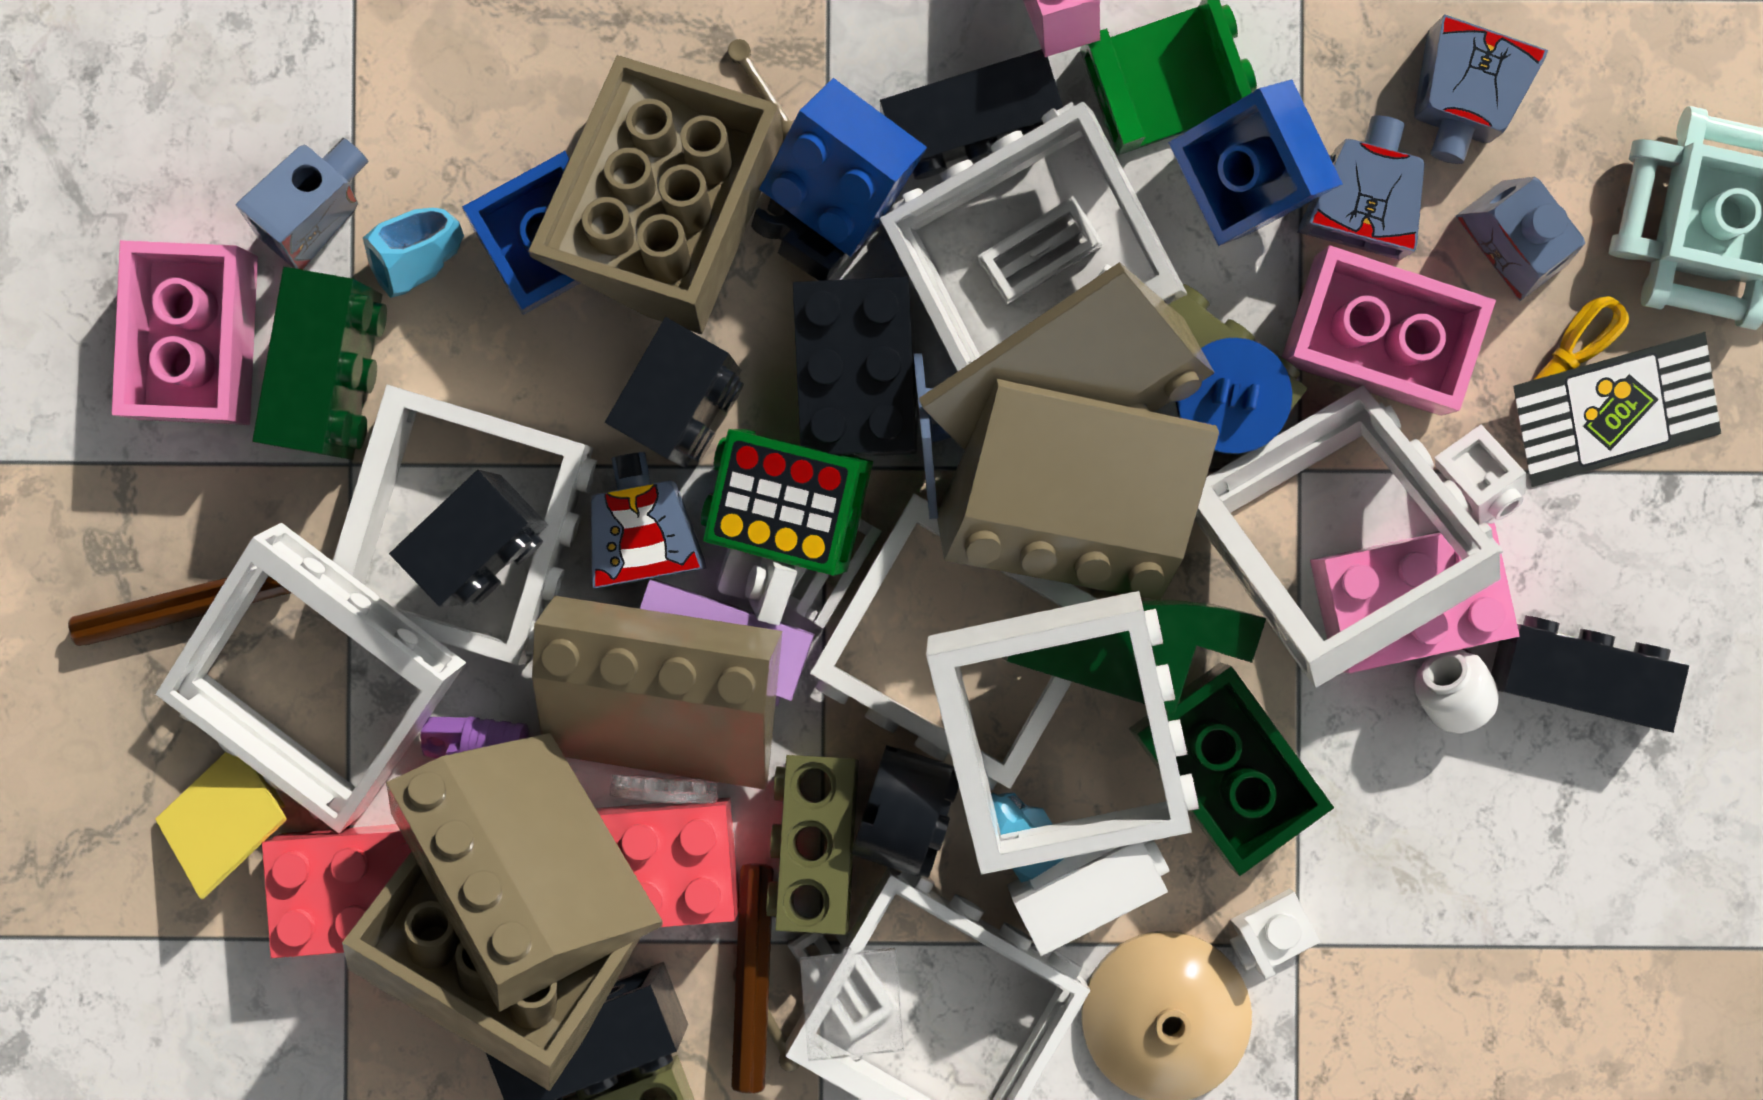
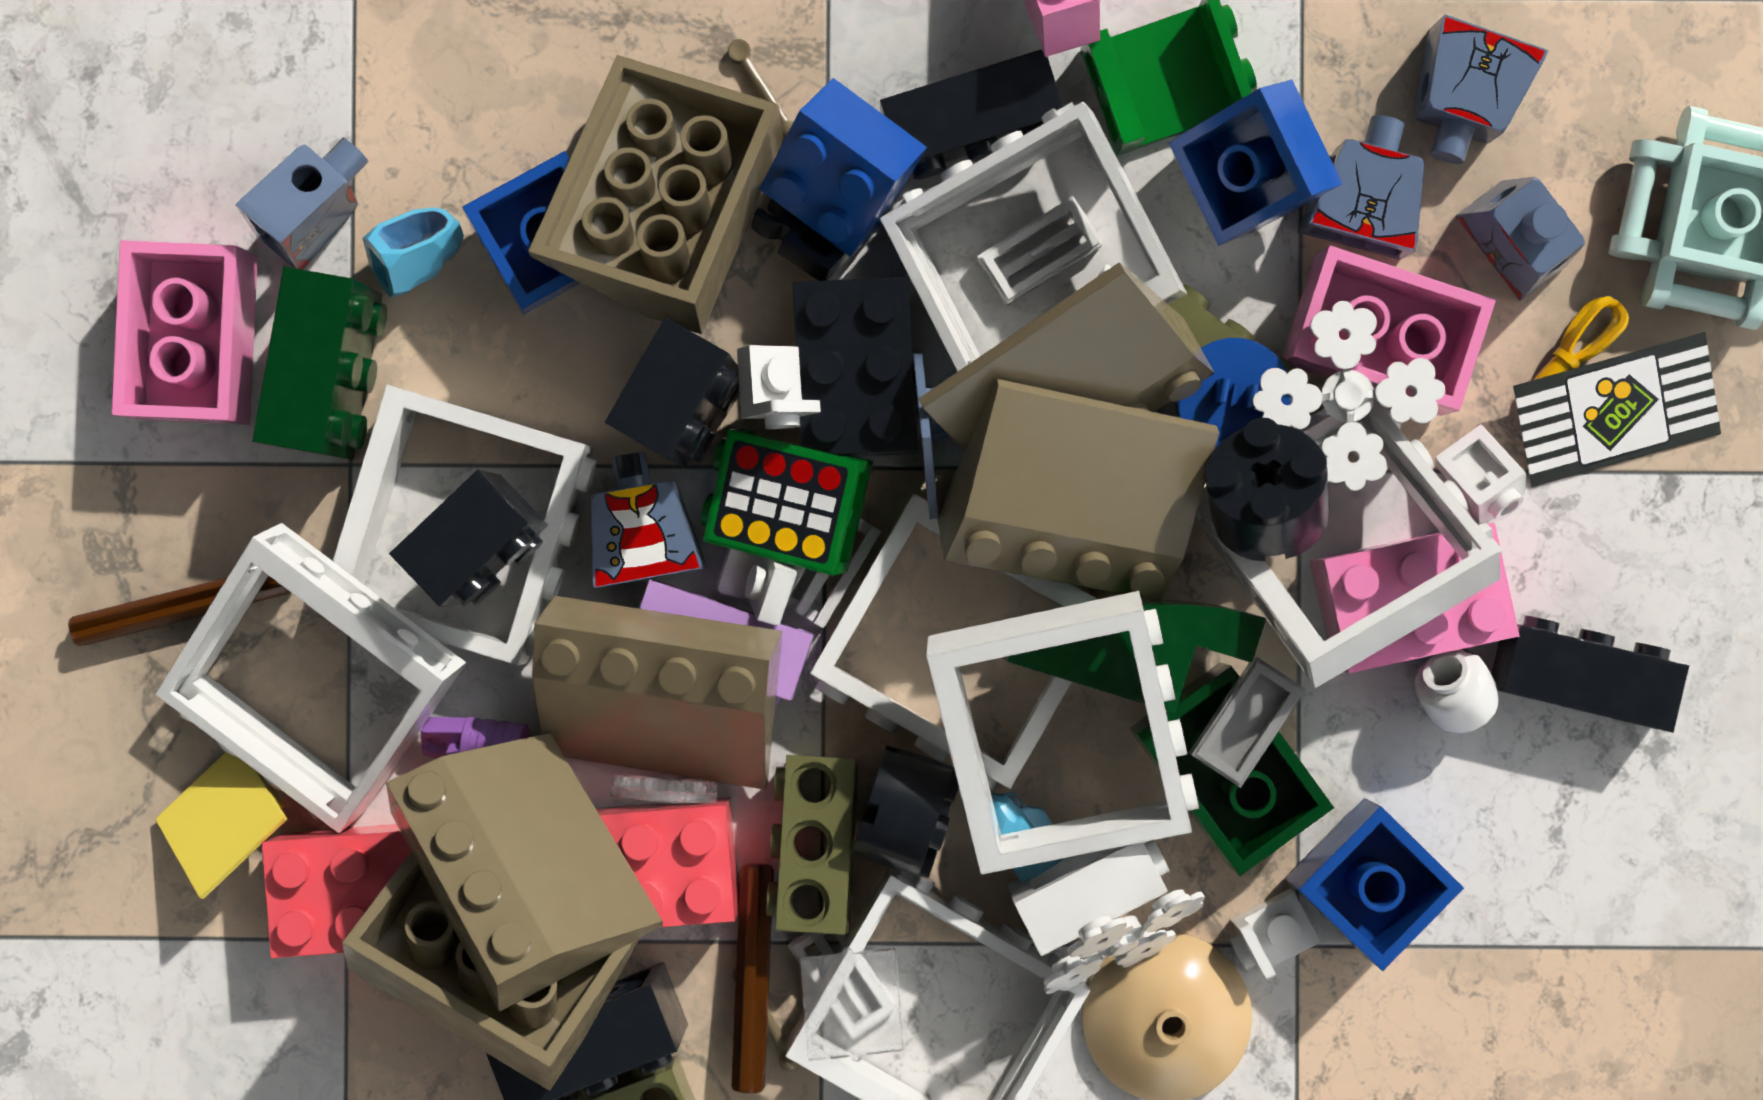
(772, 386): none -> white bracket
(1121, 938): none -> white plant
(1247, 721): none -> light grey tile
(1268, 490): none -> black brick
(1350, 394): none -> white plant
(1374, 883): none -> blue brick

